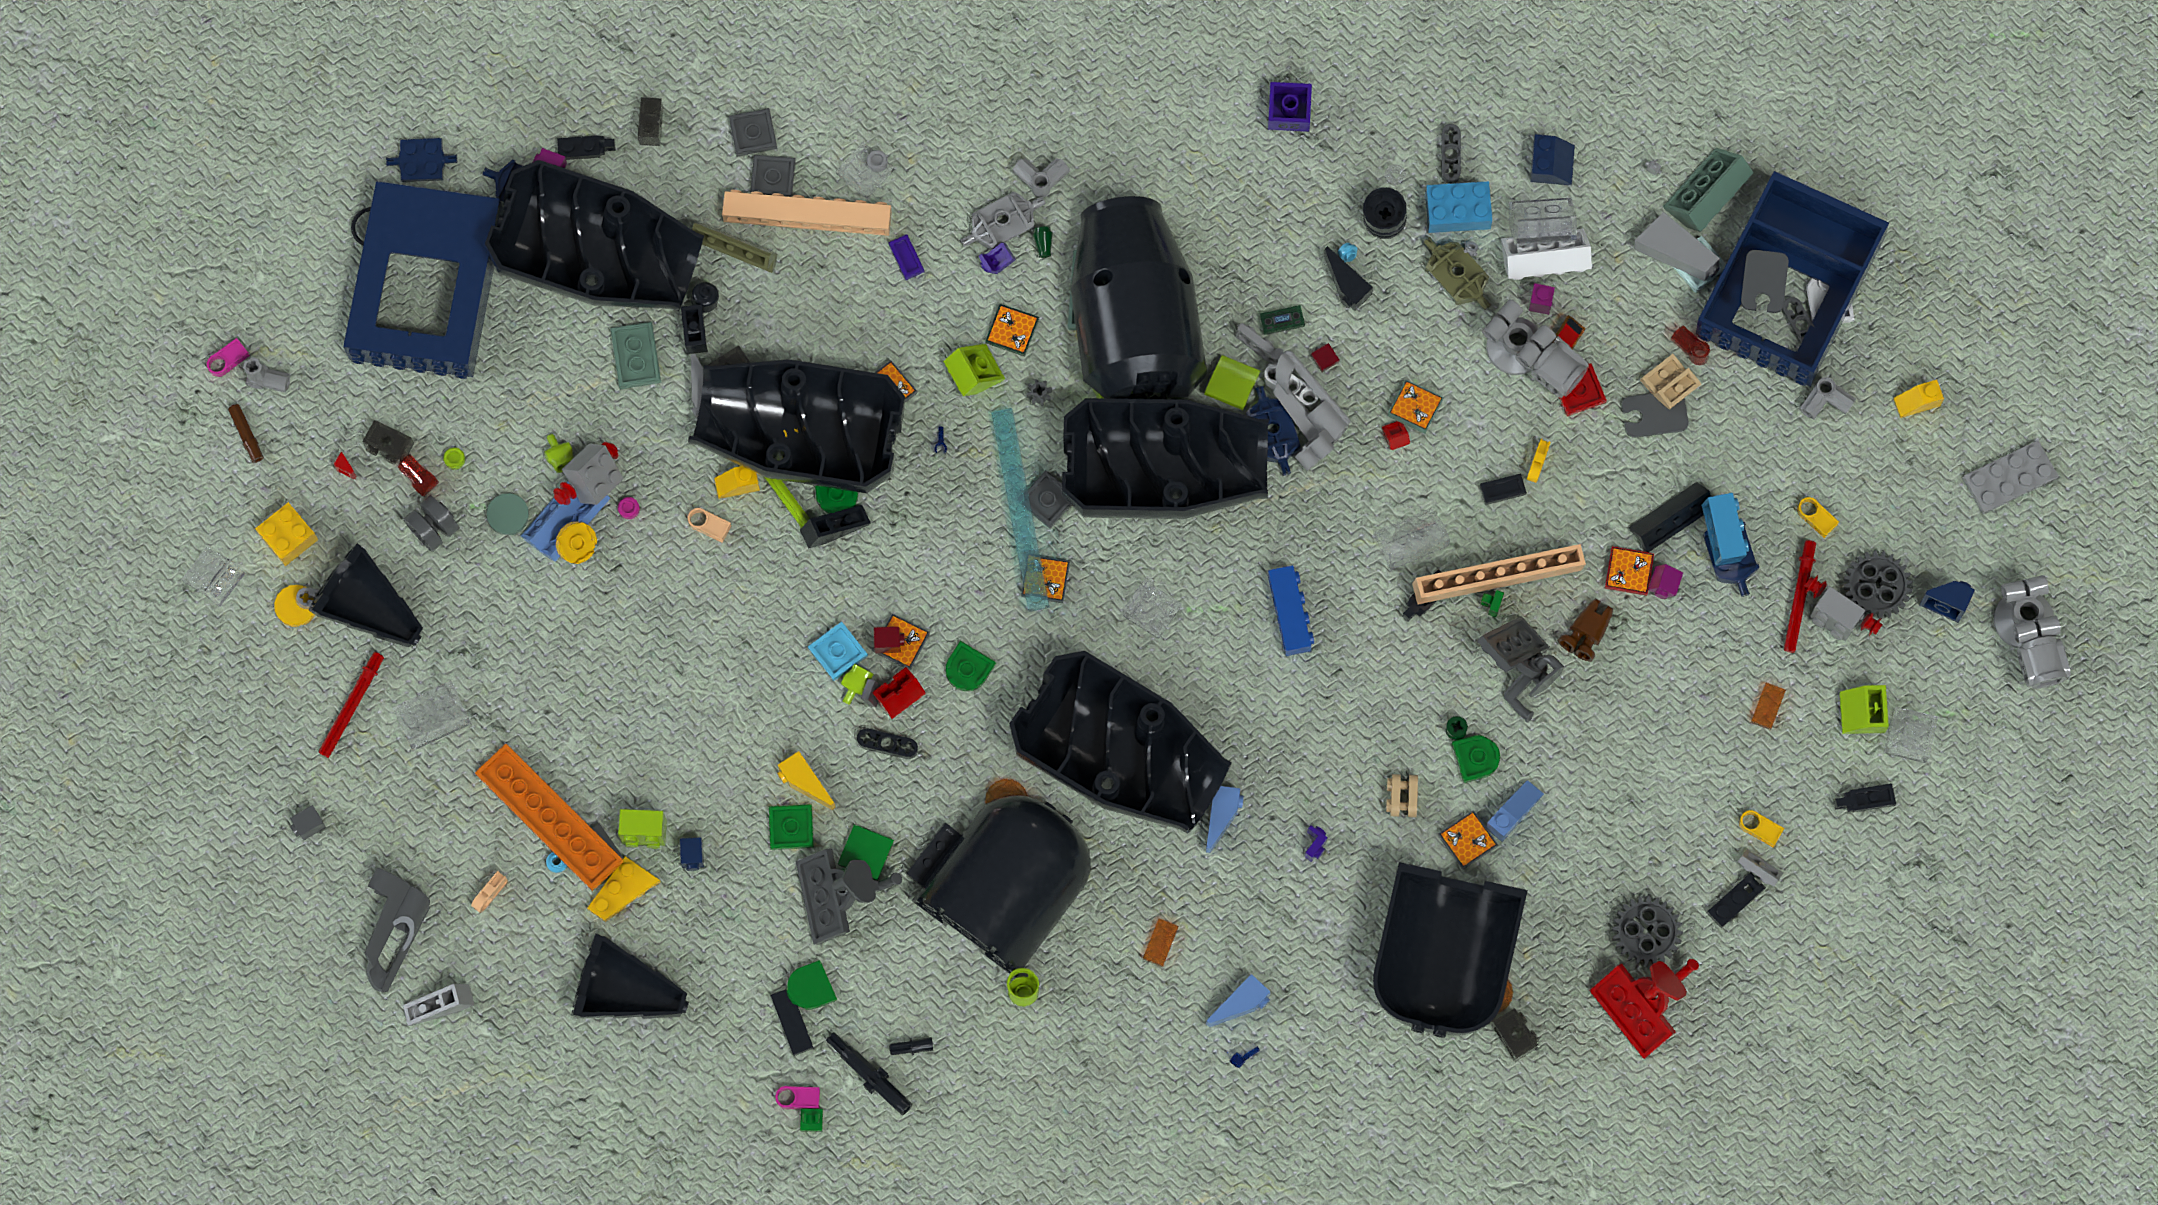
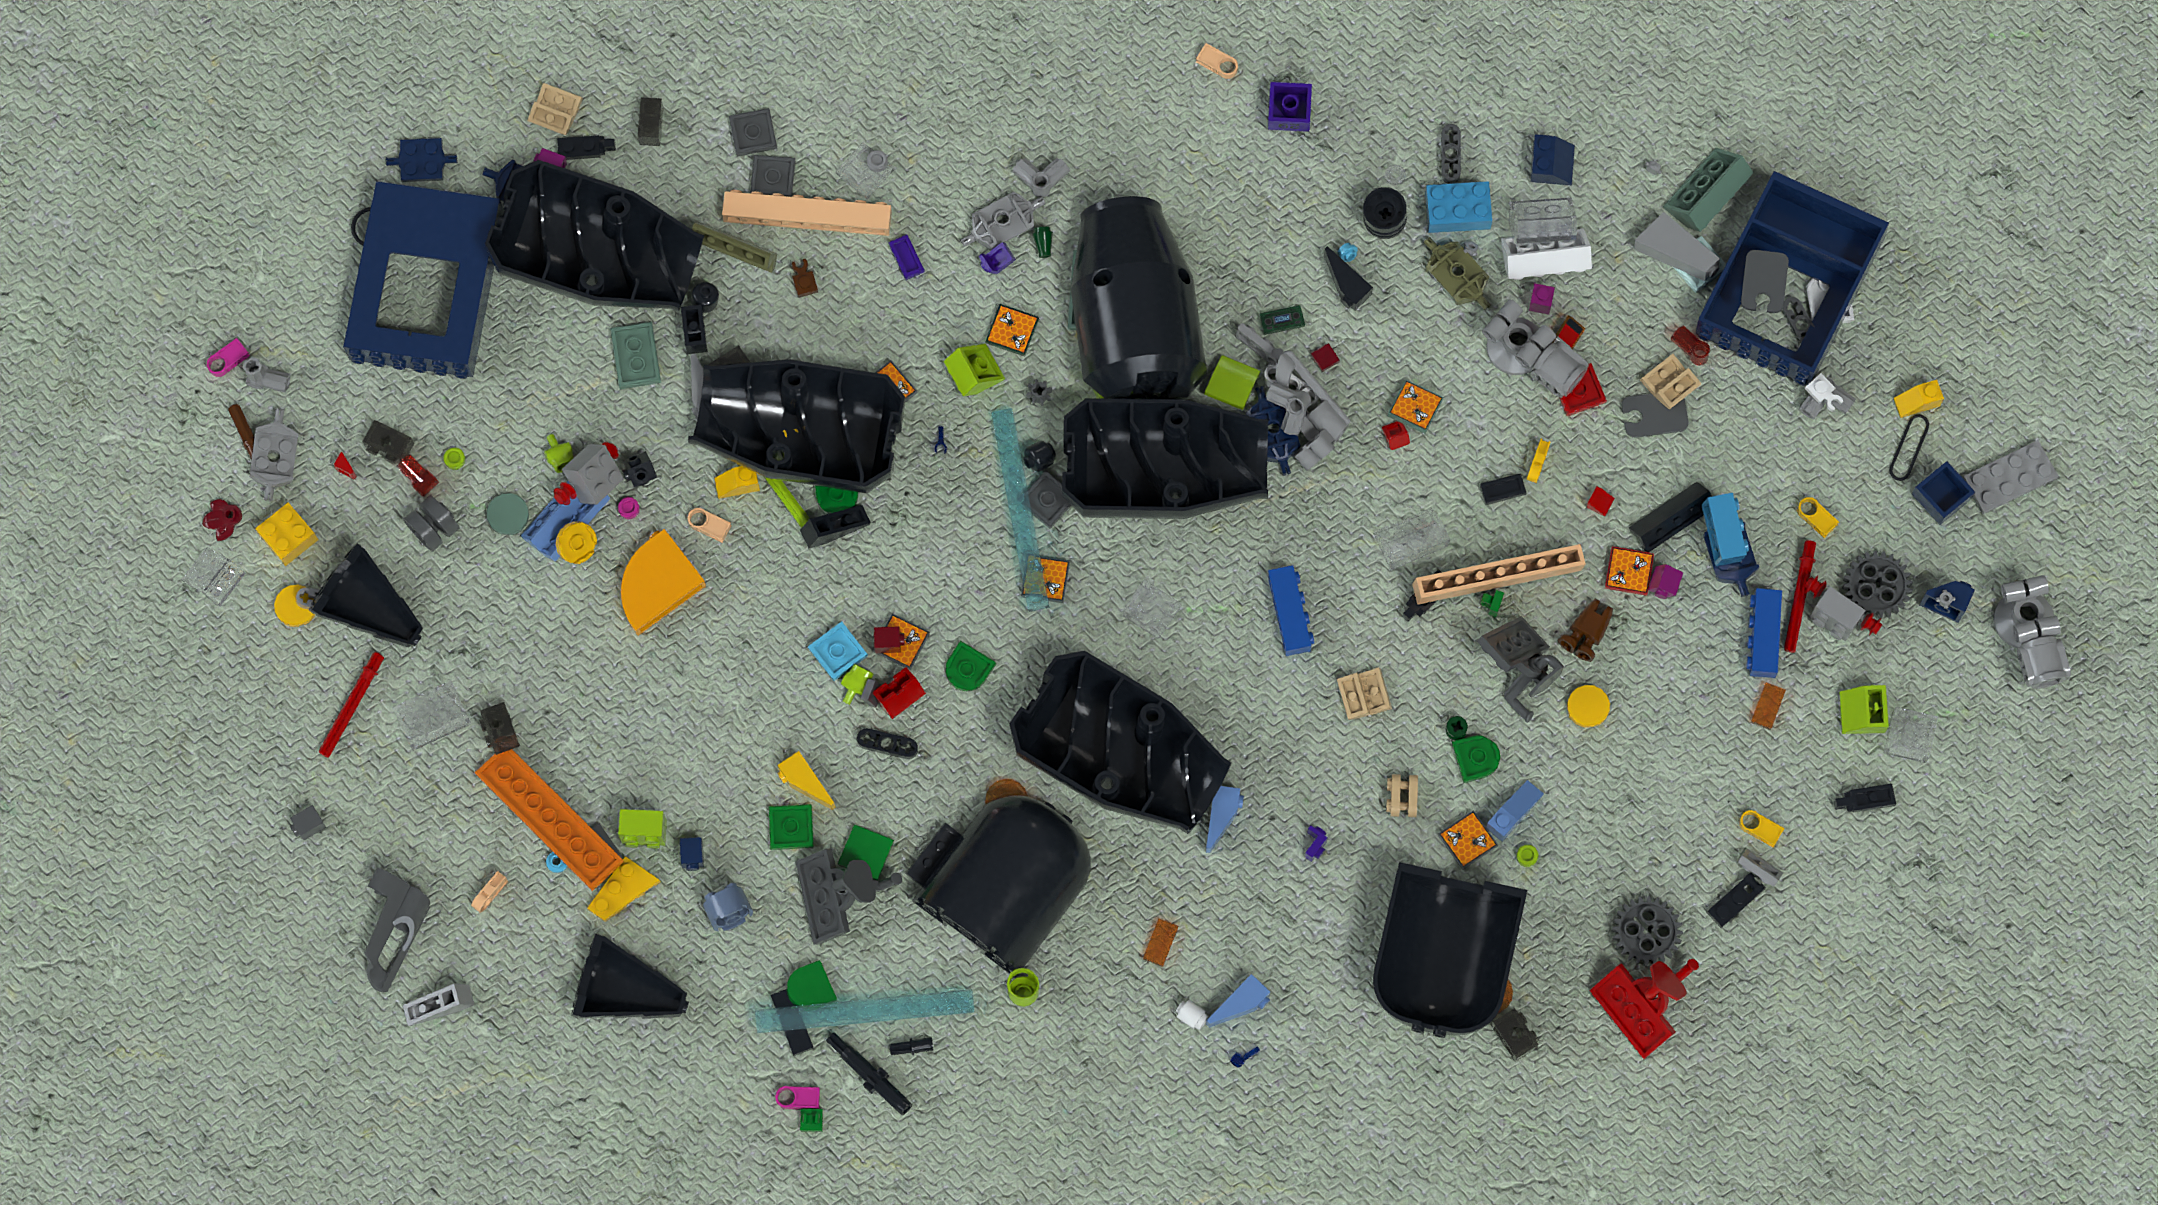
(220, 520): none -> dark red plate
(278, 439): none -> light grey plate
(499, 728): none -> clear smoke brick
(555, 109): none -> tan slope
(639, 469): none -> black brick
(657, 582): none -> light orange brick
(727, 907): none -> sand blue brick
(804, 281): none -> reddish brown plate
(864, 1011): none -> clear light blue plate
(1039, 456): none -> black head
(1192, 1014): none -> white brick
(1212, 59): none -> light nougat piece
(1287, 398): none -> light grey piece
(1364, 694): none -> tan slope
(1527, 855): none -> lime tile
(1588, 706): none -> yellow tile
(1600, 501): none -> red slope
(1765, 633): none -> blue brick
(1822, 390): none -> white plate
(1901, 443): none -> black piece
(1943, 493): none -> dark blue piece
(1945, 599): none -> light grey piece

